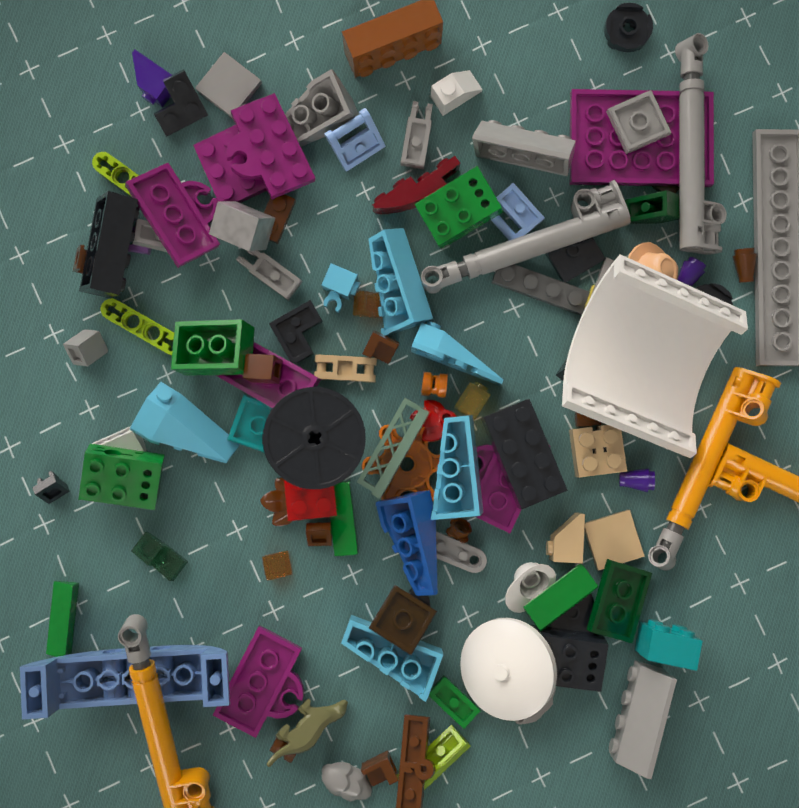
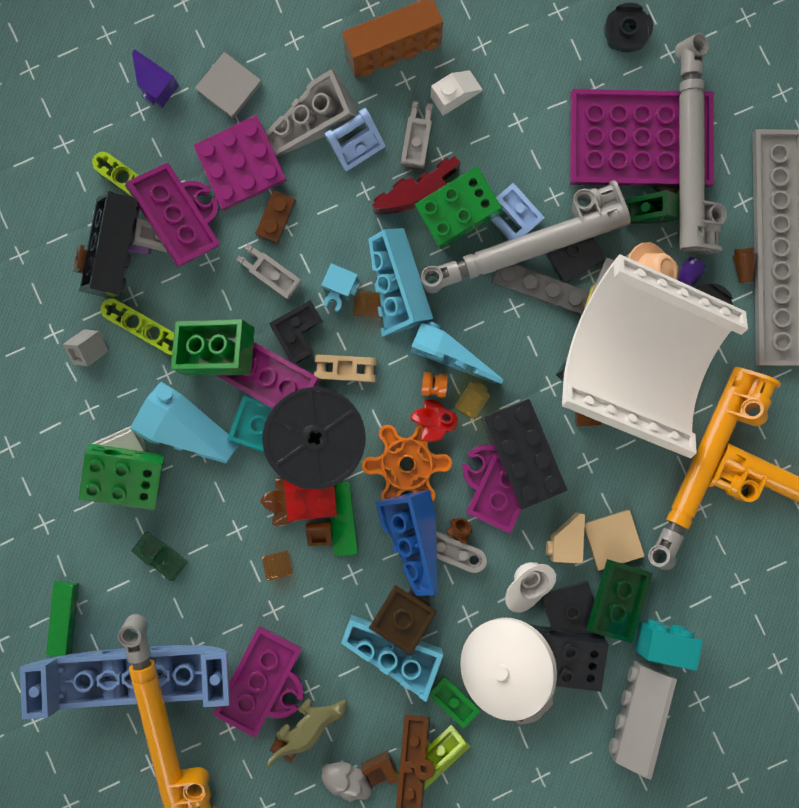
(50, 488): black tile -> none
(186, 108): black plate -> none
(241, 225): flat silver piece -> none
(262, 368): reddish brown panel -> none
(268, 147): magenta plate -> none
(380, 347): reddish brown panel -> none
(399, 454): sand green fence -> none
(458, 476): medium azure wedge -> none
(524, 147): light grey slope -> none
(560, 597): green slope -> none
(597, 451): tan piece -> none
(638, 122): light grey tile -> none
(638, 479): dark purple cone -> none

